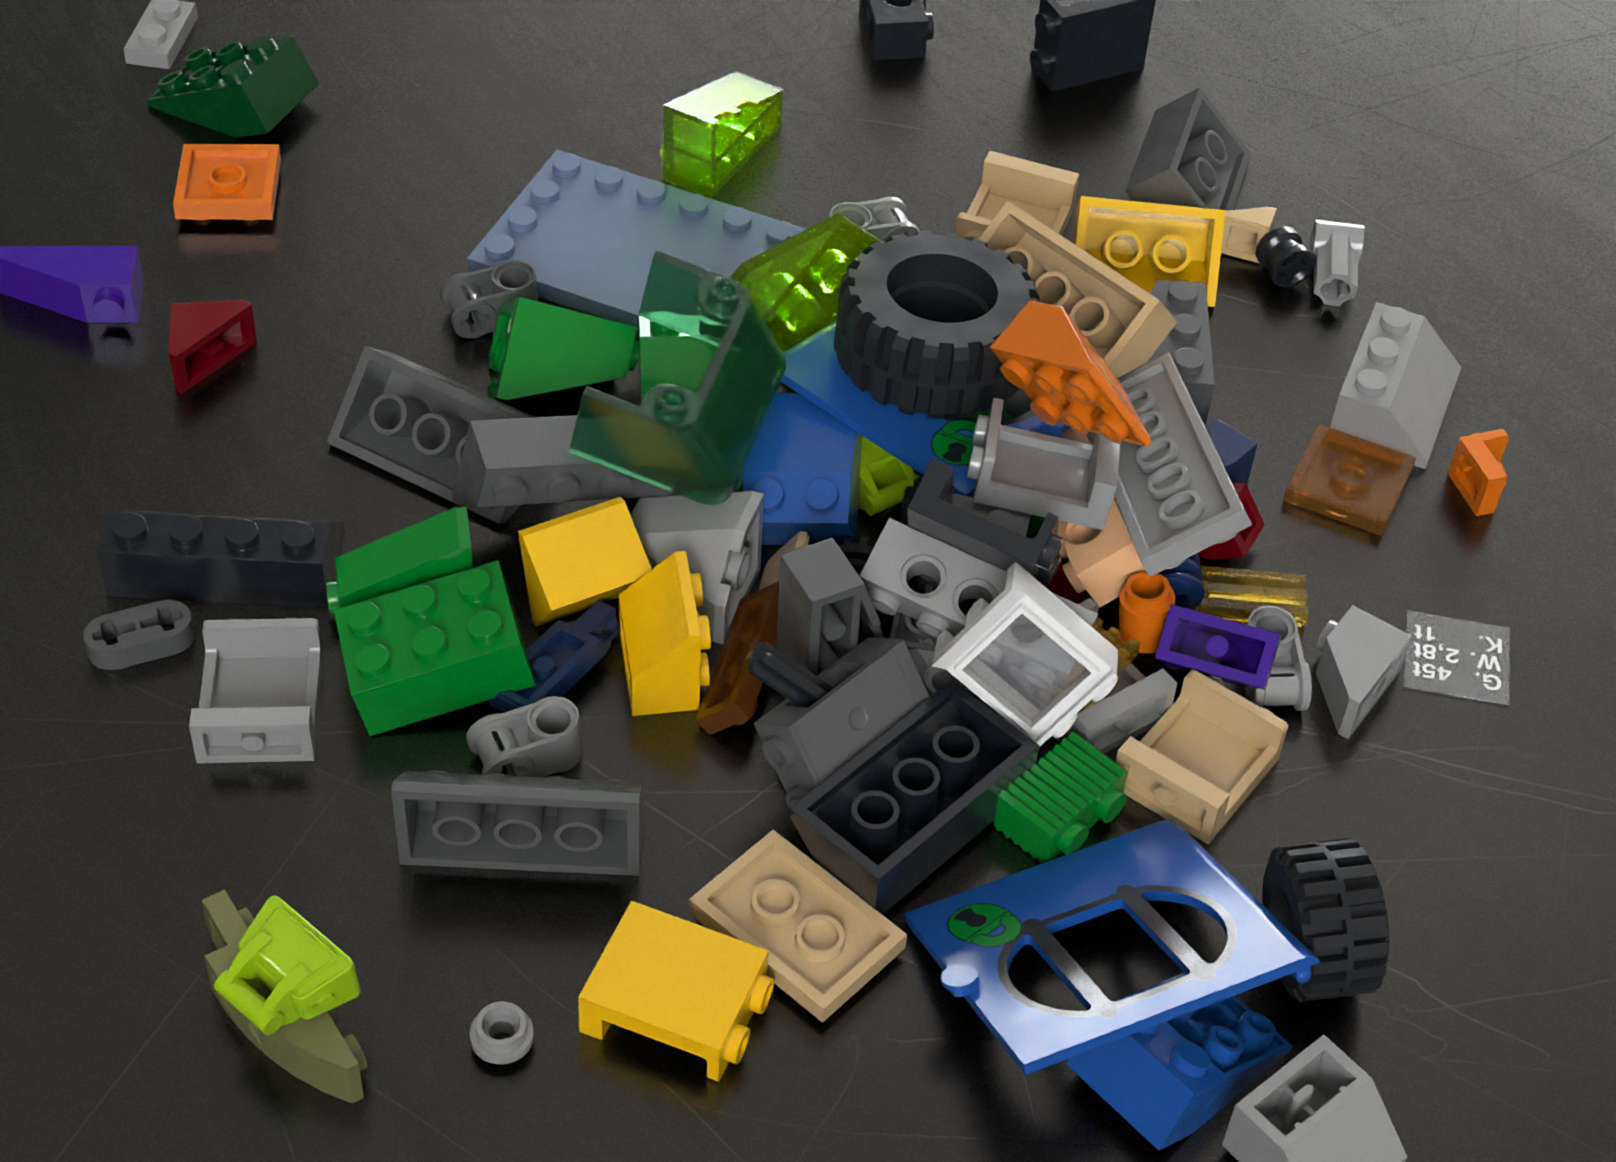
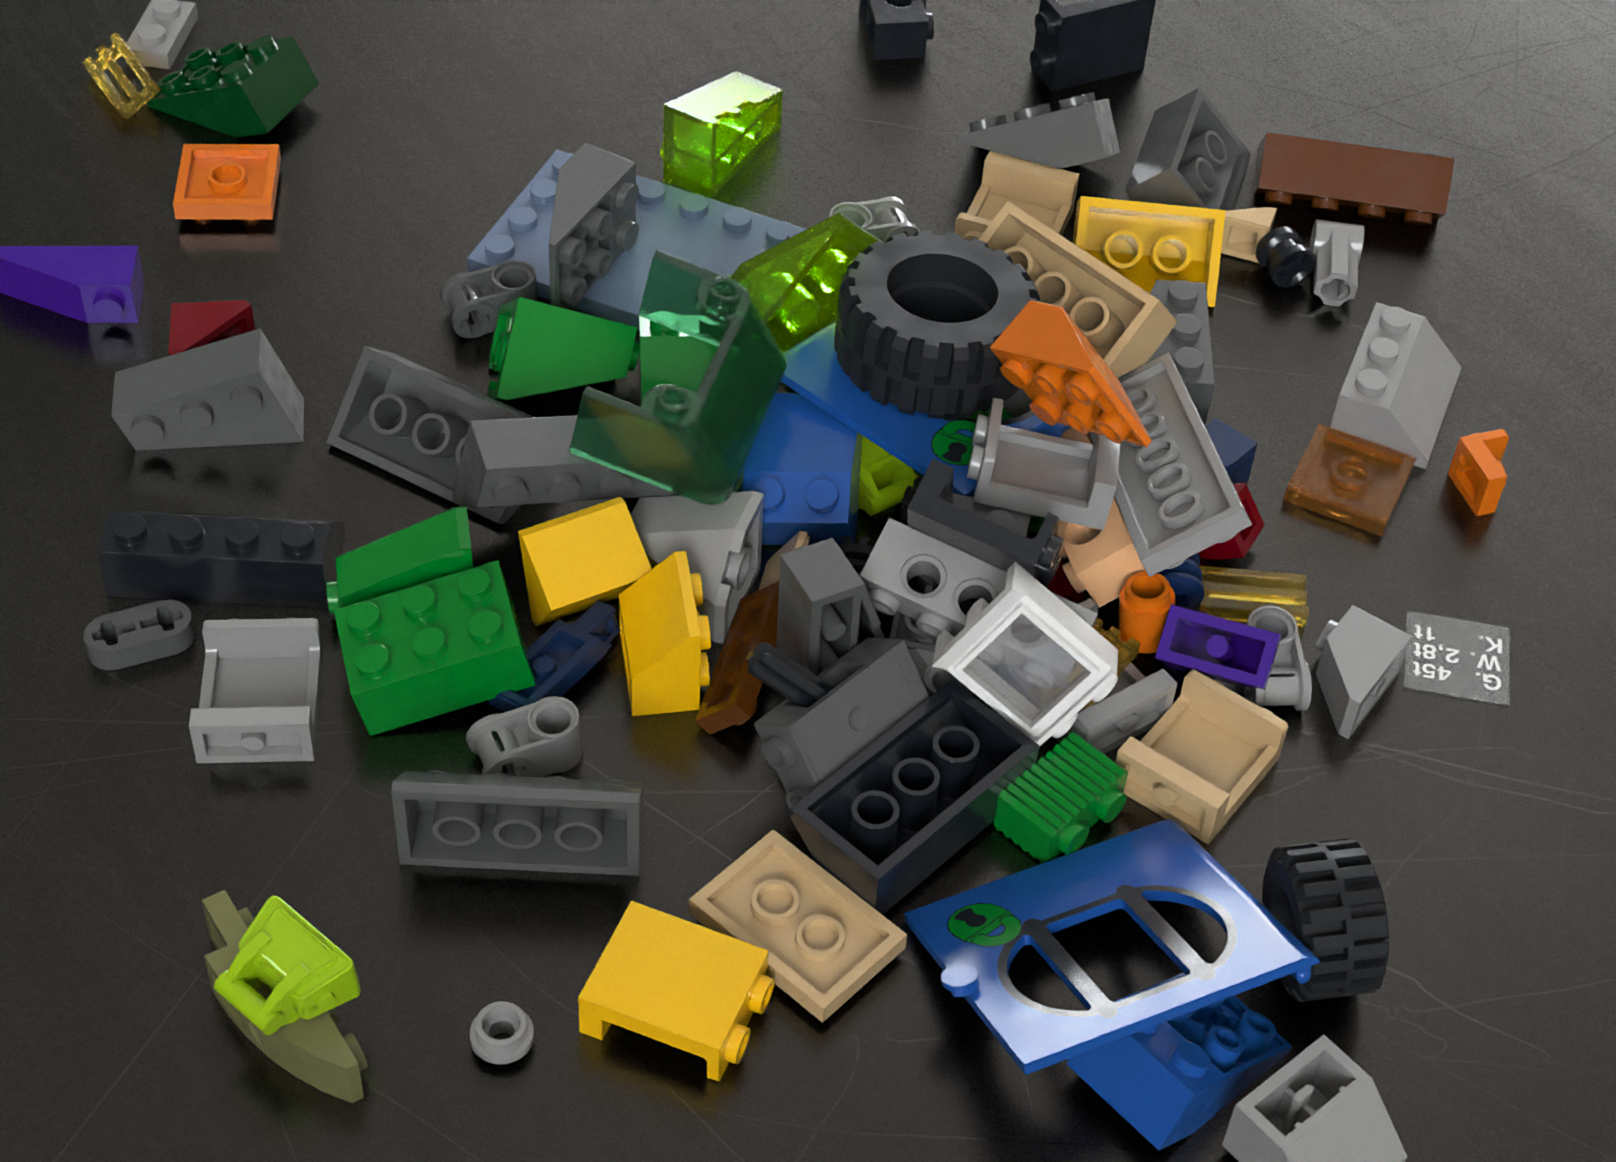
(108, 59): none -> clear yellow tile
(210, 398): none -> dark grey wedge
(590, 221): none -> dark grey slope
(1060, 139): none -> dark grey slope
(1353, 176): none -> reddish brown slope

